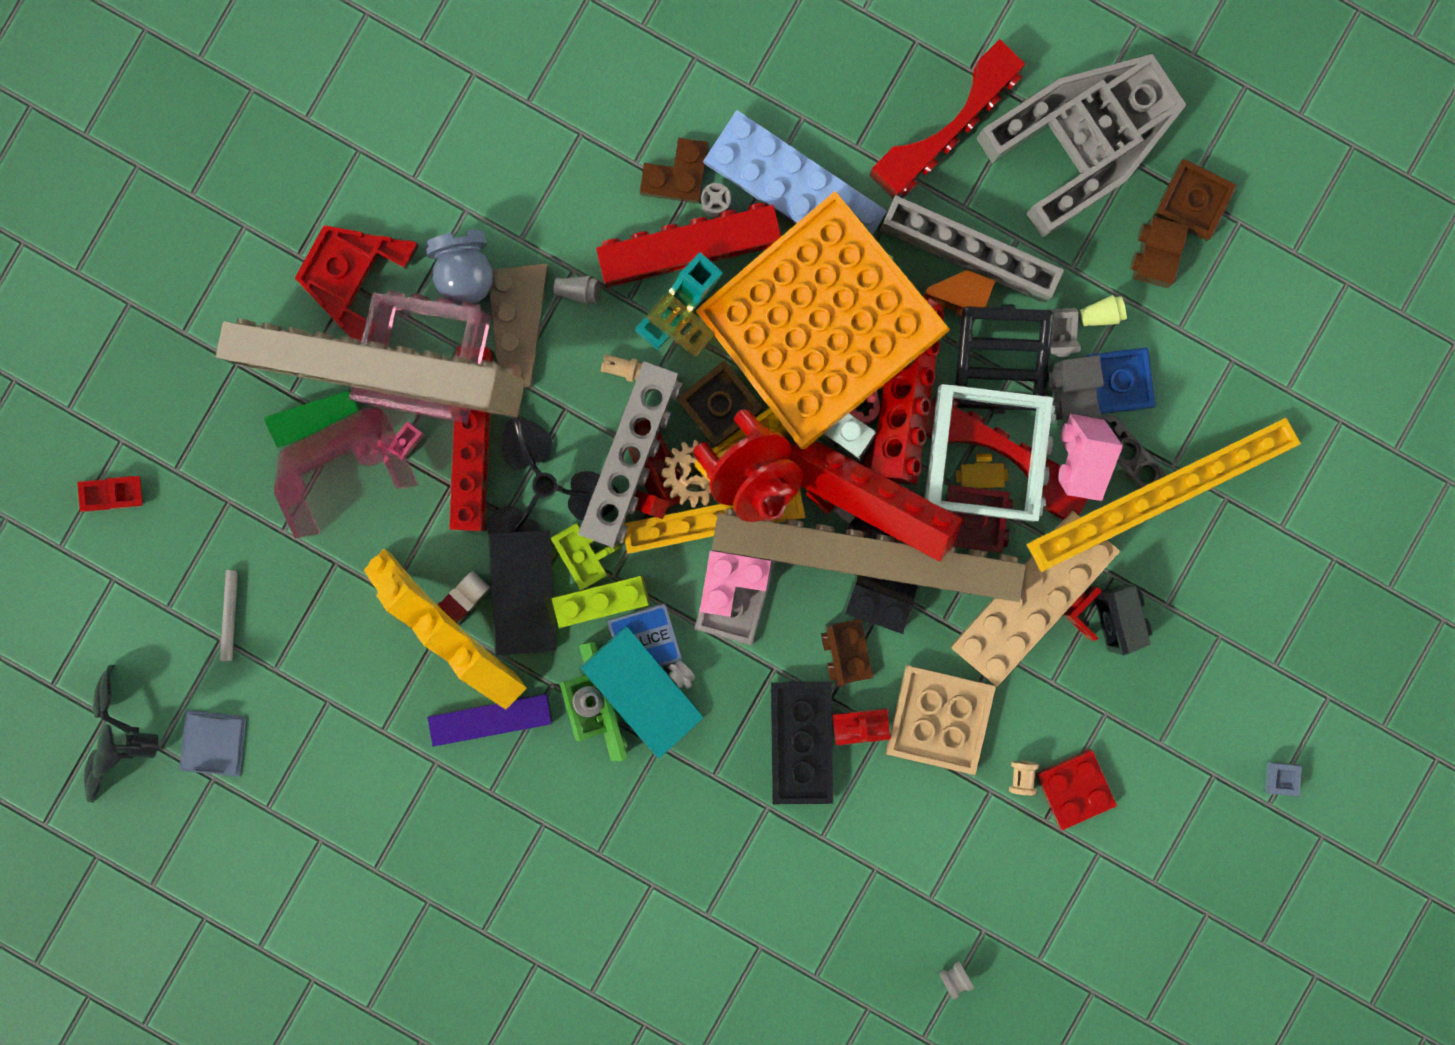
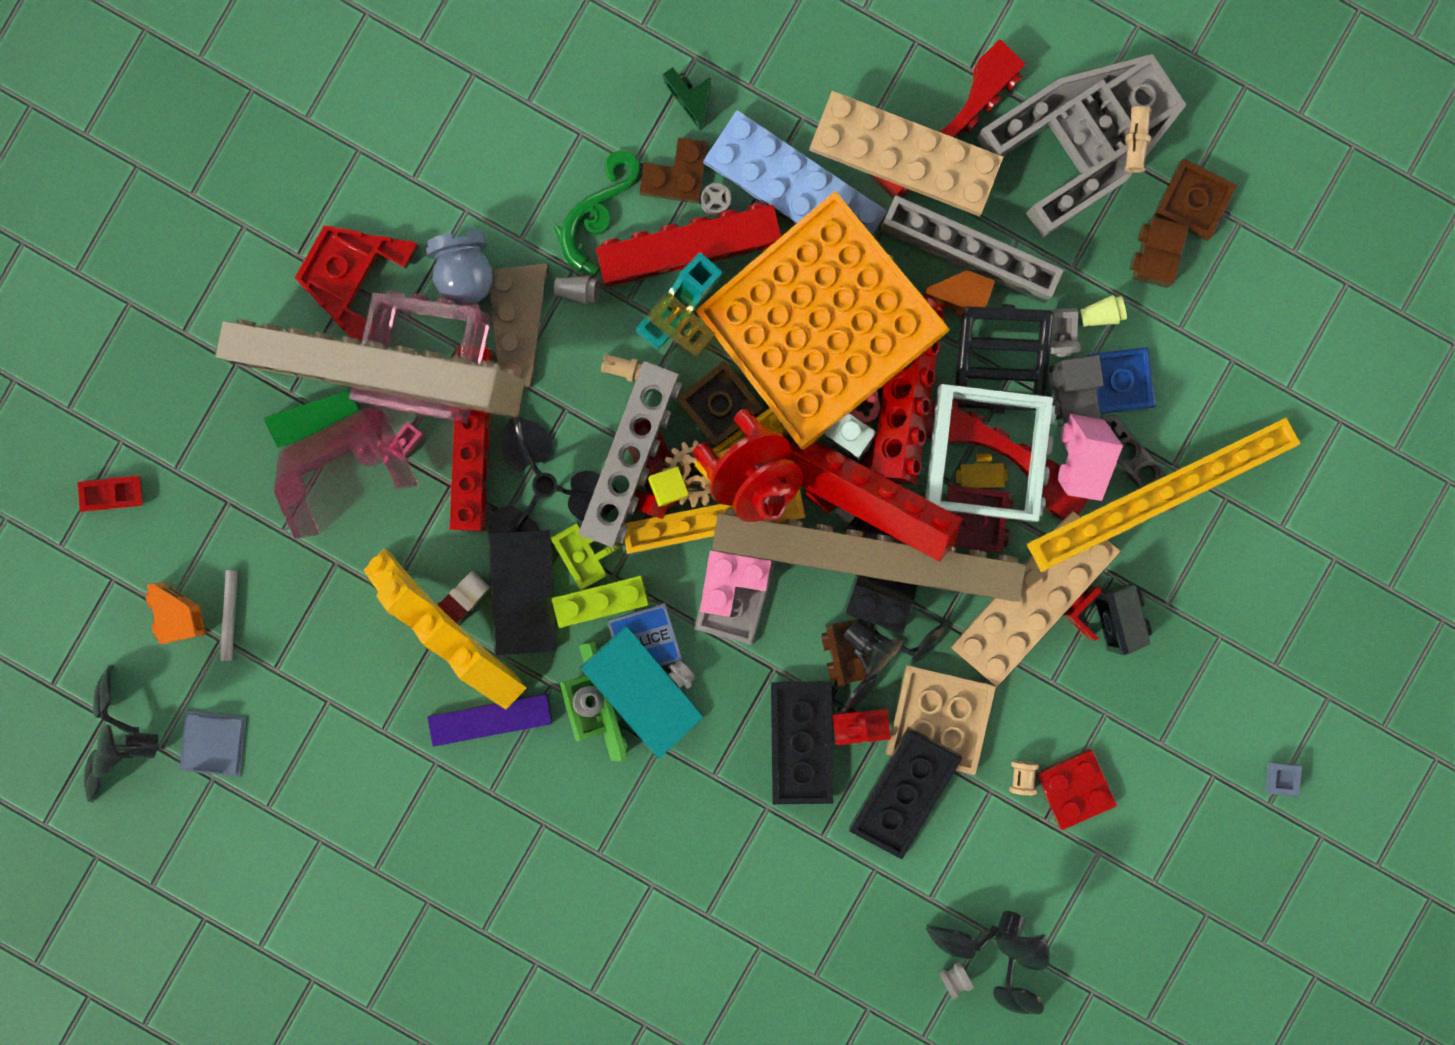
(174, 614): none -> orange slope
(592, 204): none -> green plant
(668, 486): none -> neon yellow tile
(694, 101): none -> dark green slope
(866, 642): none -> black plant
(905, 792): none -> black tile
(906, 153): none -> tan plate
(1028, 952): none -> black plant
(1138, 139): none -> tan pin

